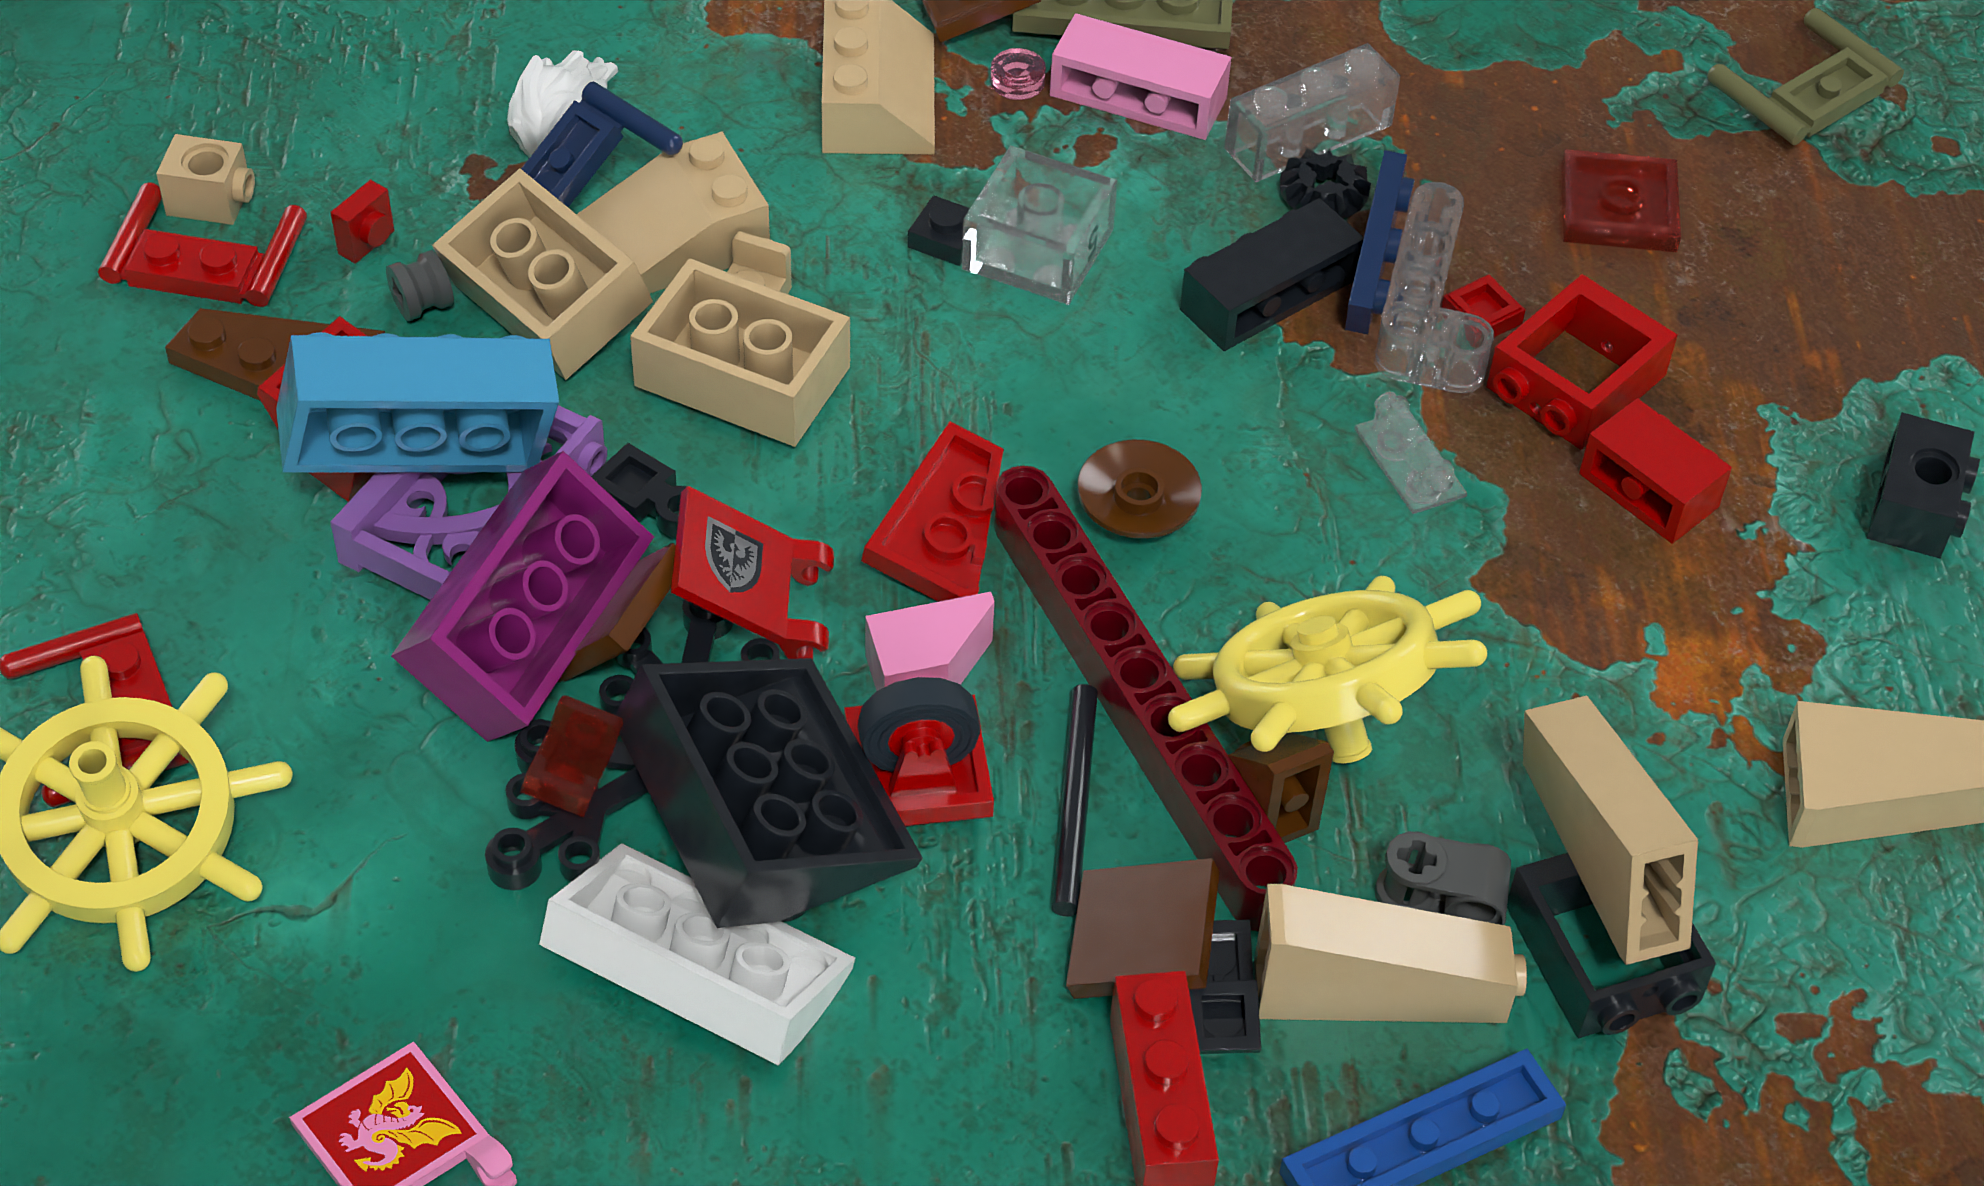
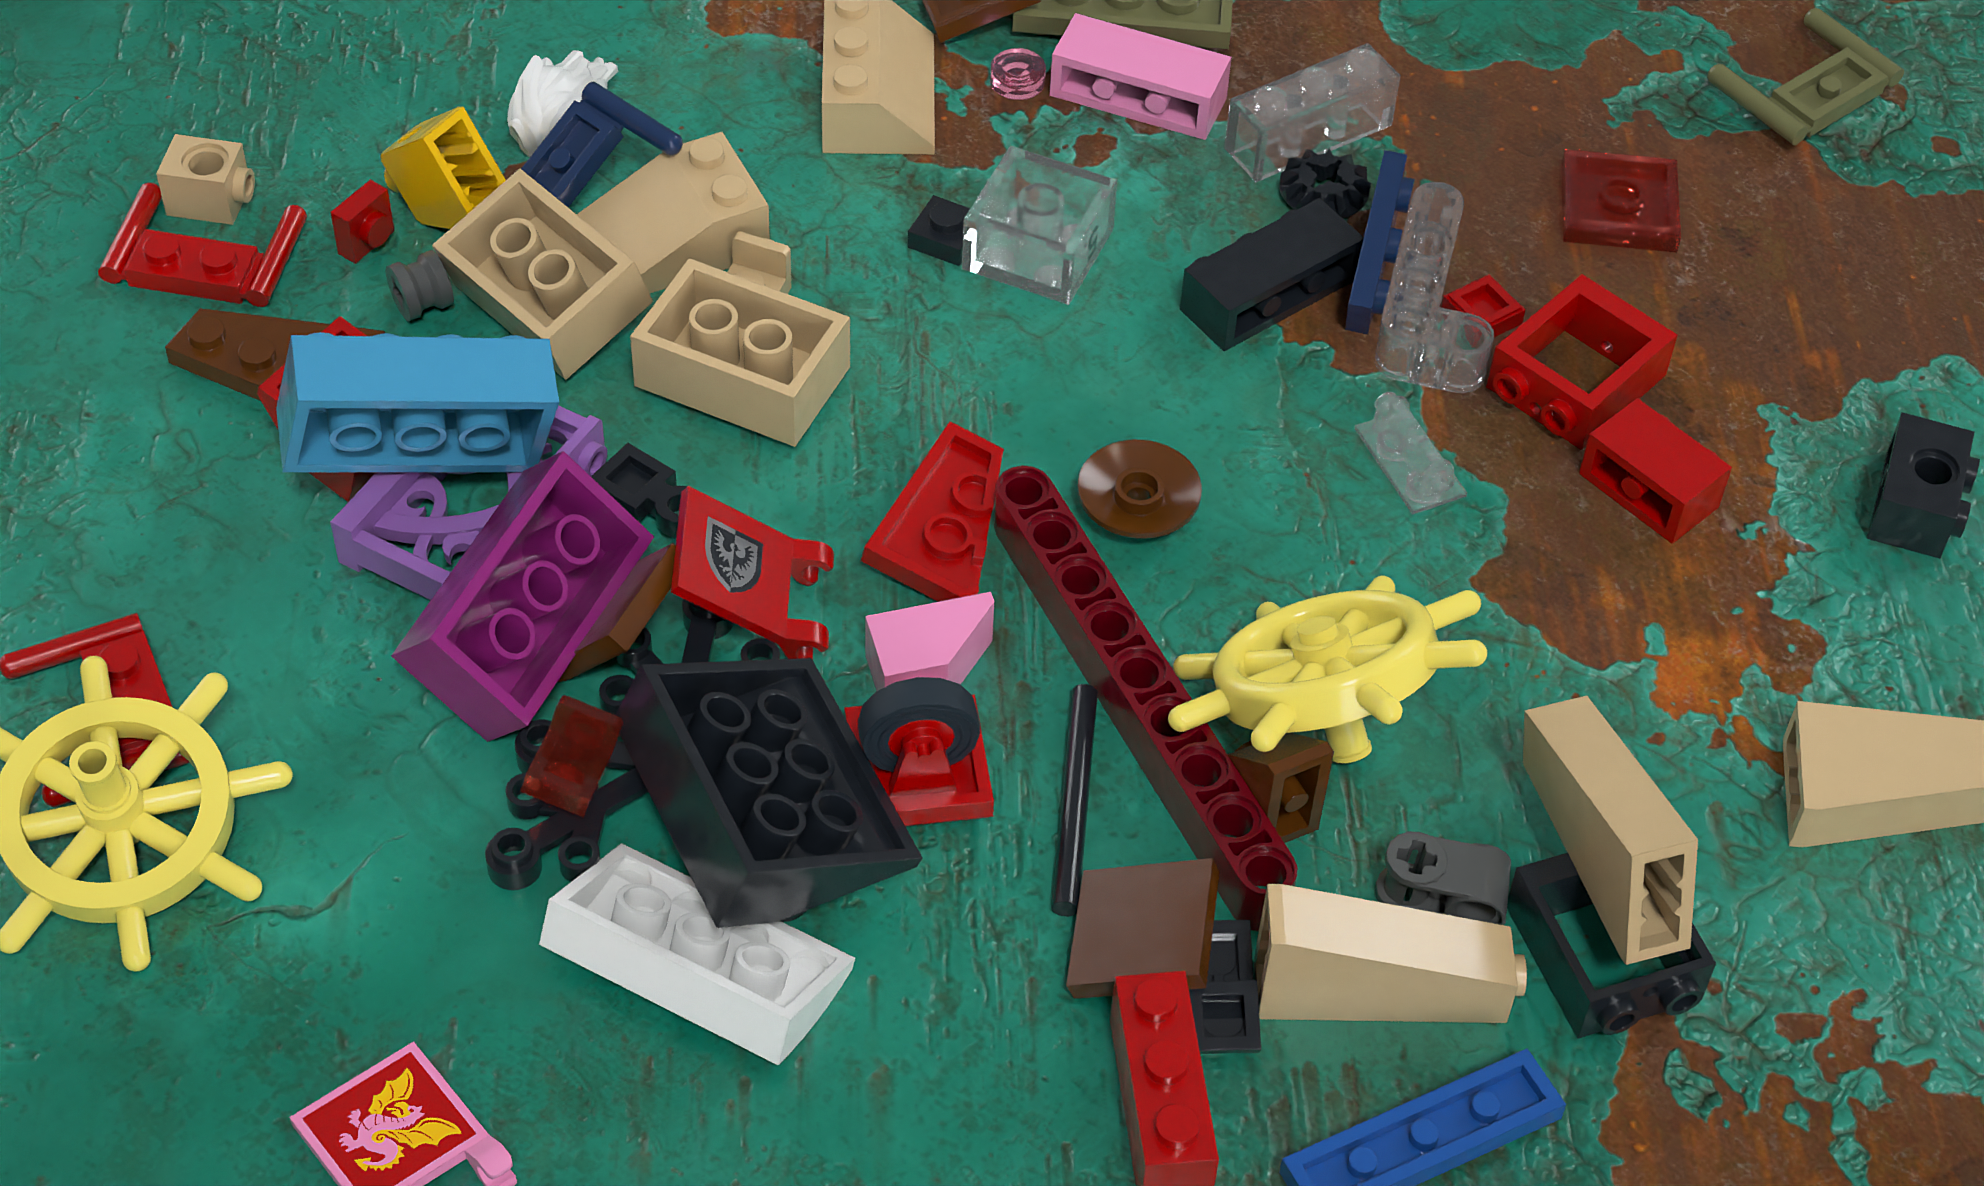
(441, 169): none -> yellow torso

